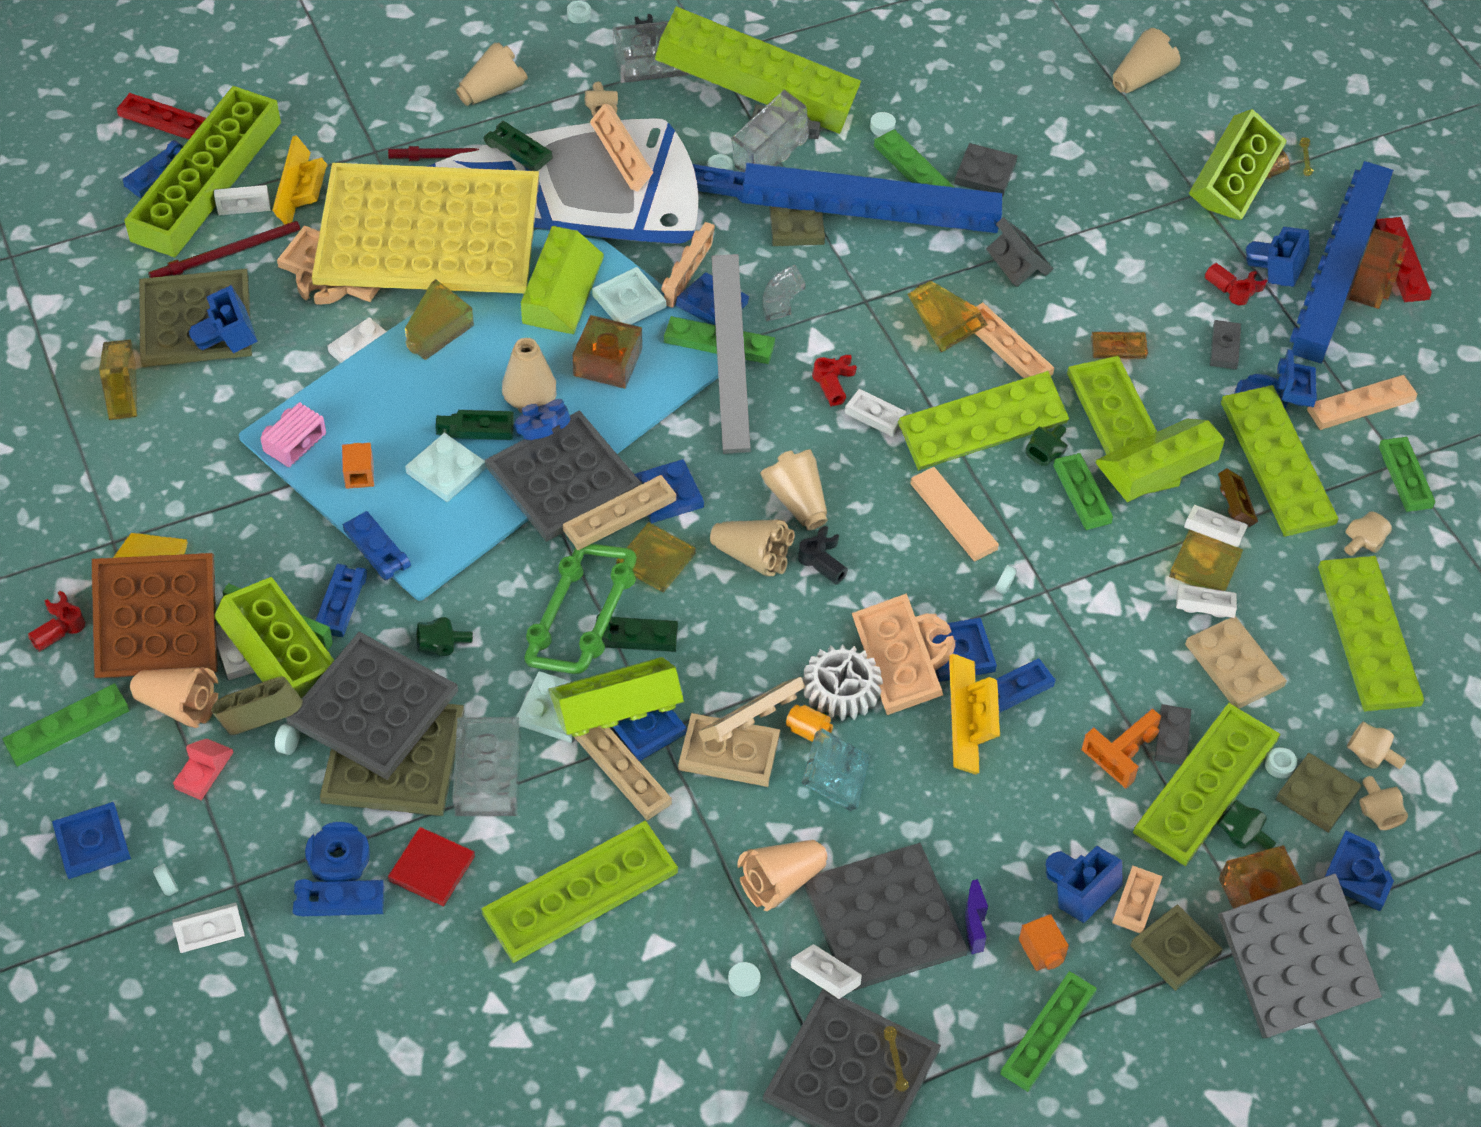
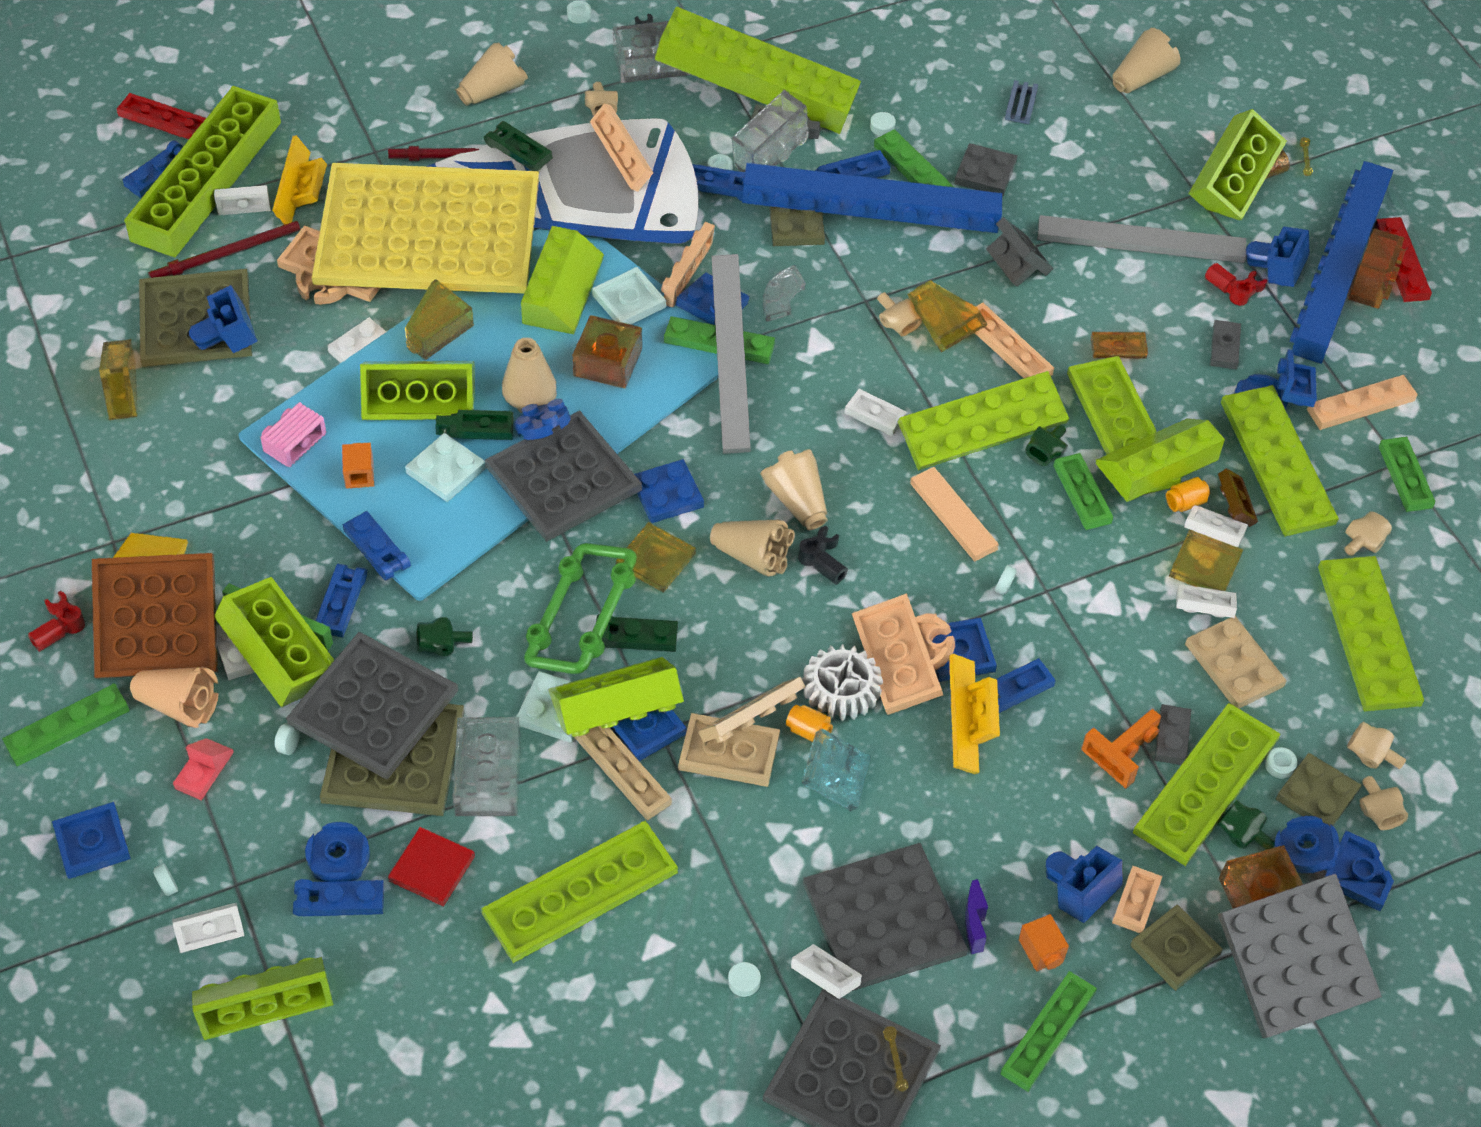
(257, 705): olive beam -> none
(261, 998): none -> lime slope
(415, 389): none -> lime slope
(619, 512): tan plate -> none
(779, 870): light nougat cone -> none
(826, 373): red bar -> none
(865, 165): none -> blue plate
(900, 316): none -> tan piece
(1023, 89): none -> sand blue tile
(1142, 239): none -> light grey tile
(1187, 494): none -> light orange brick
(1321, 835): none -> blue plate

